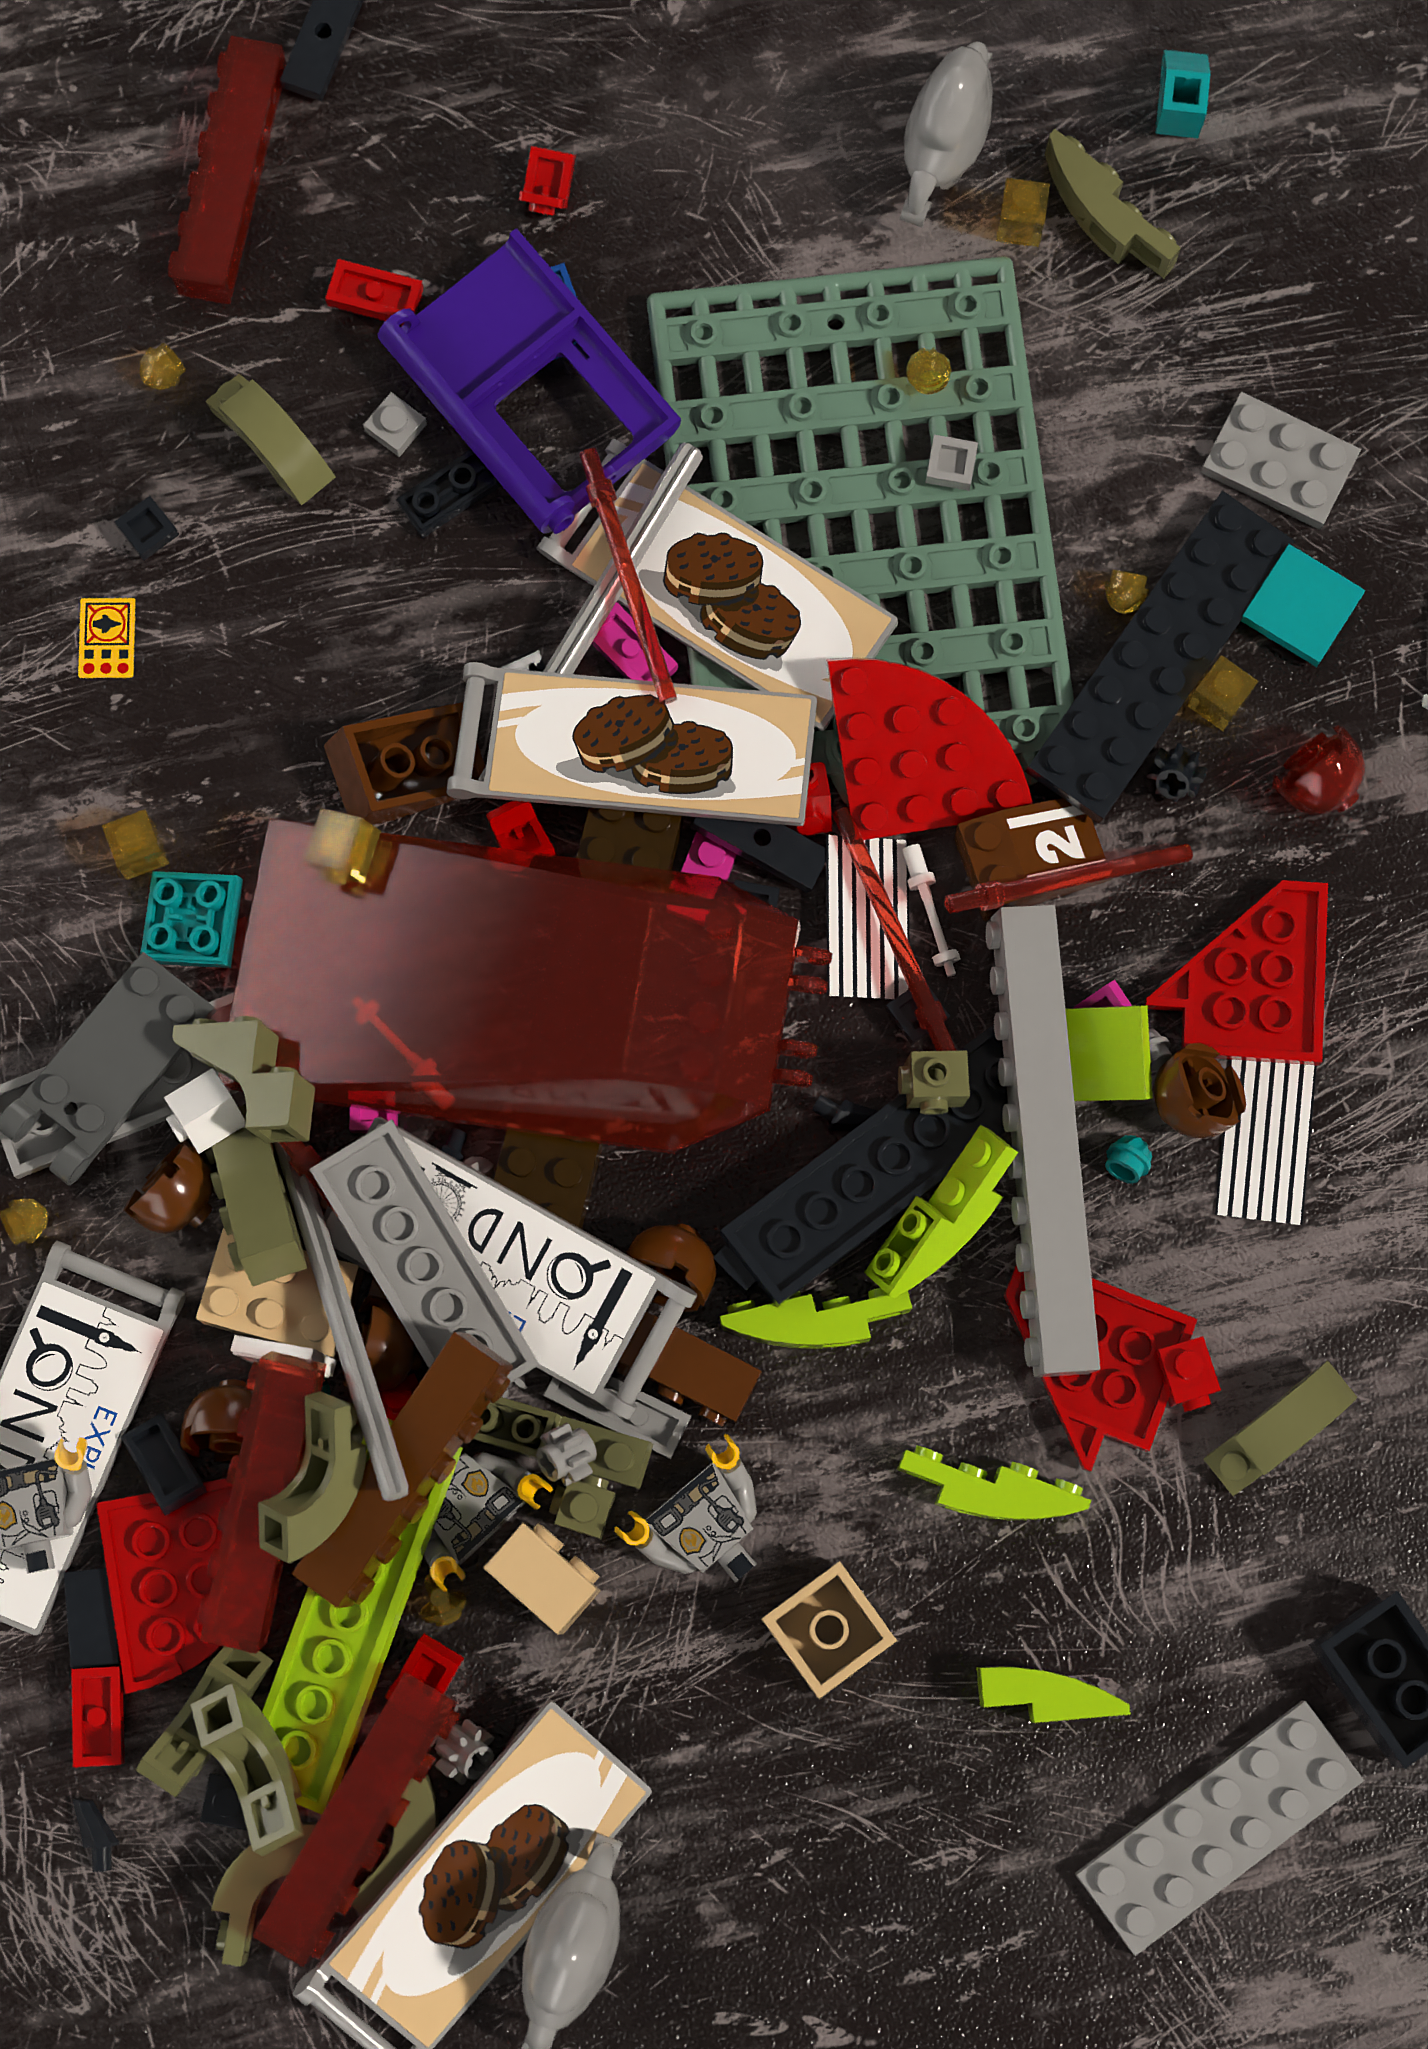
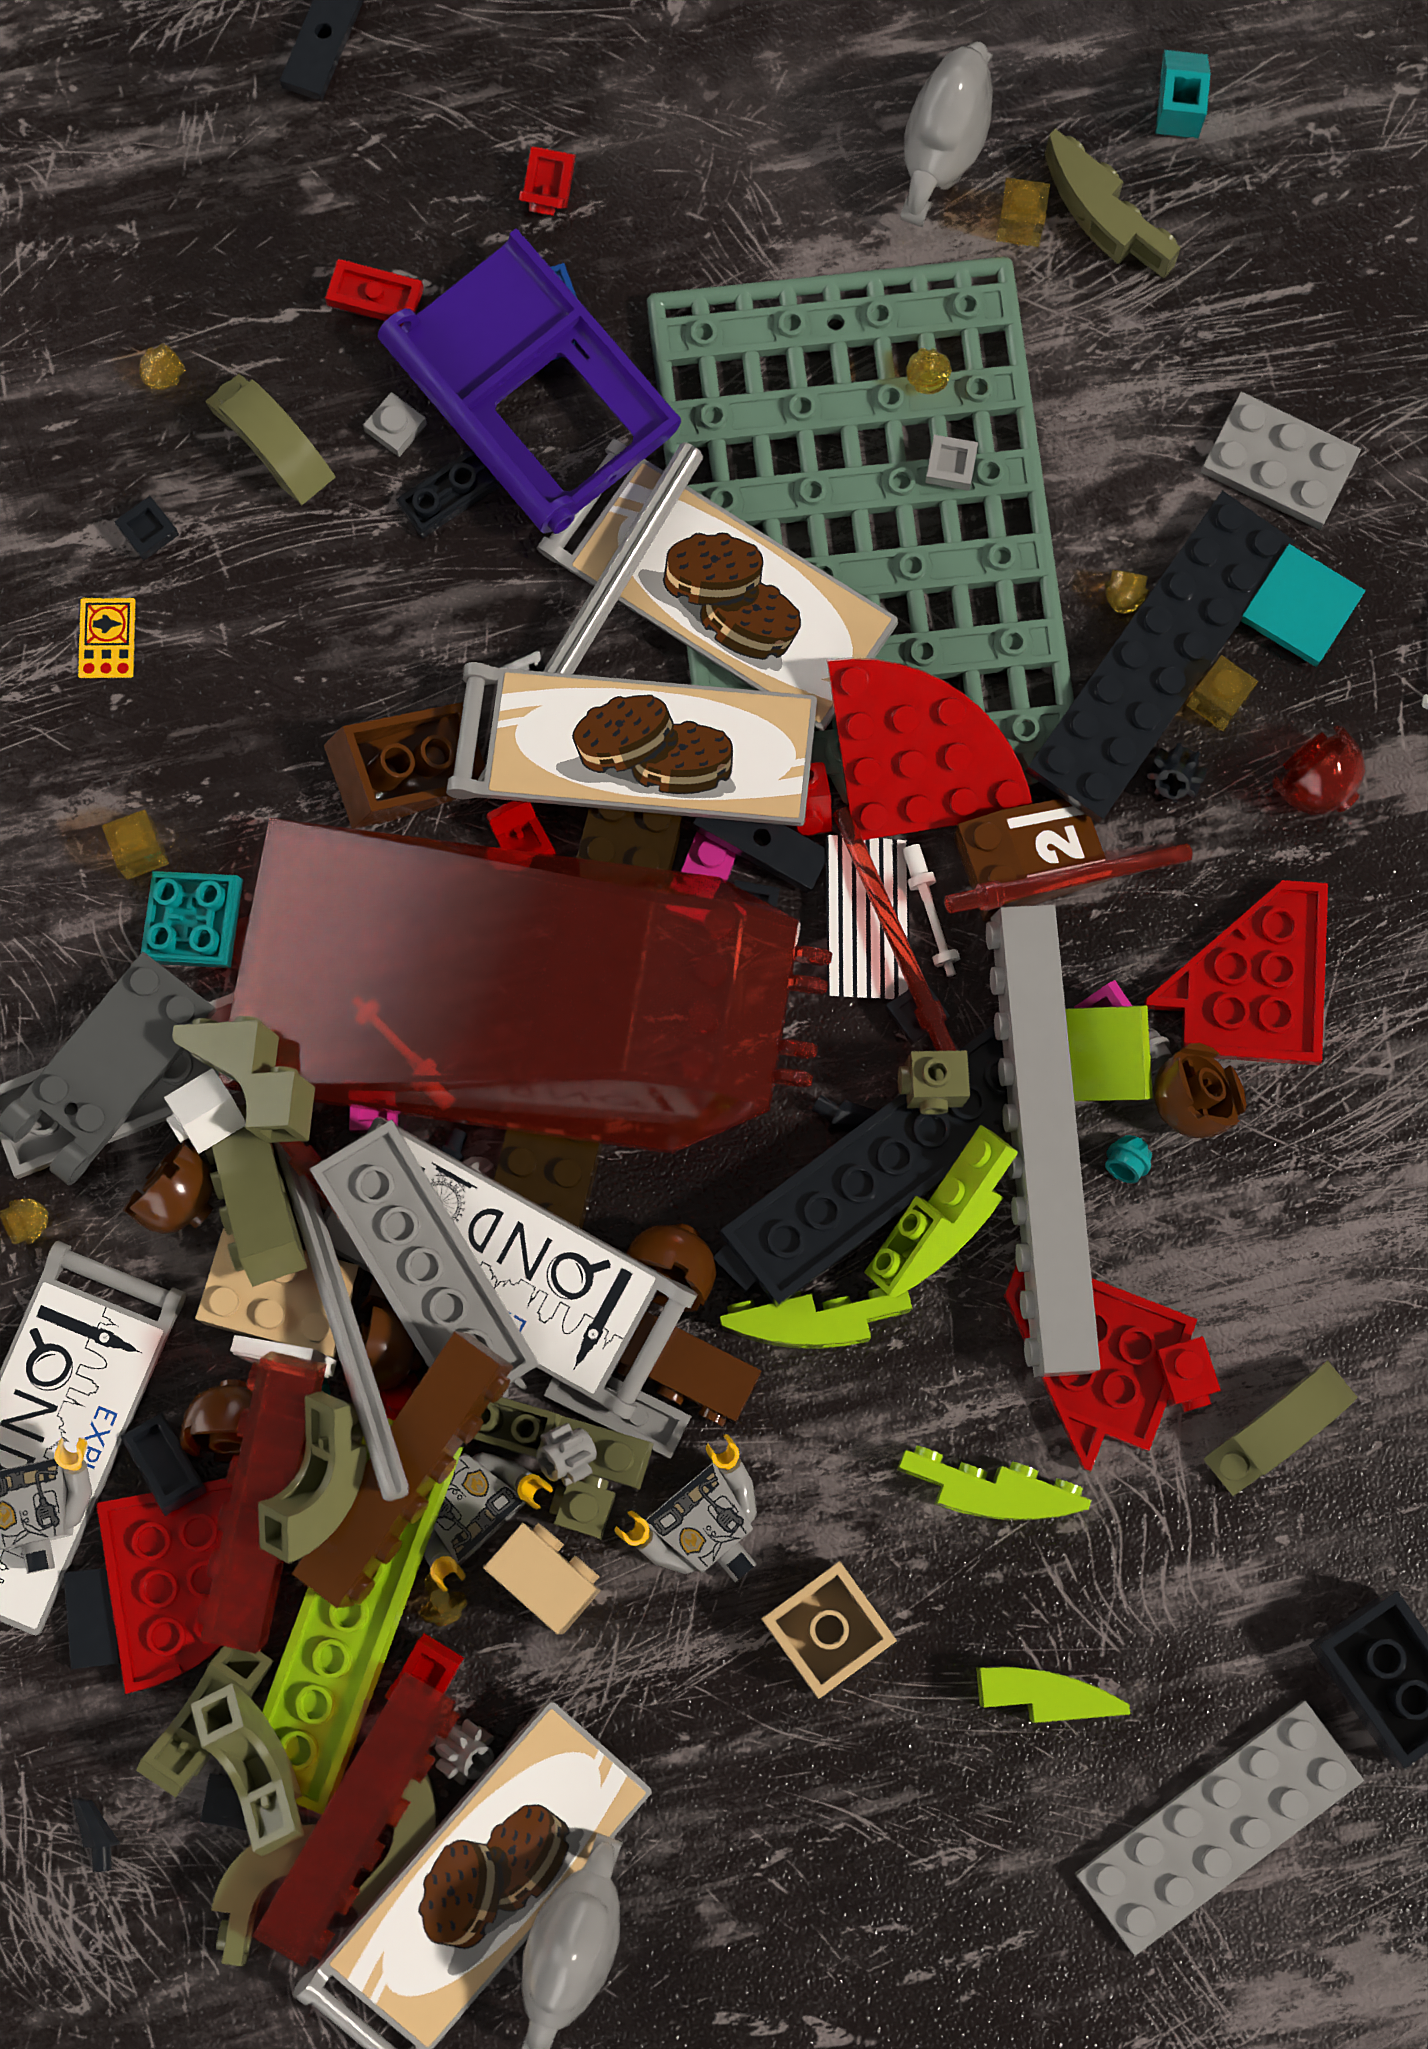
(97, 1716): red plate -> none
(228, 170): clear red brick -> none
(341, 847): clear yellow brick -> none
(602, 496): clear red bar -> none
(622, 648): dark pink plate -> none
(1269, 1147): white sticker -> none

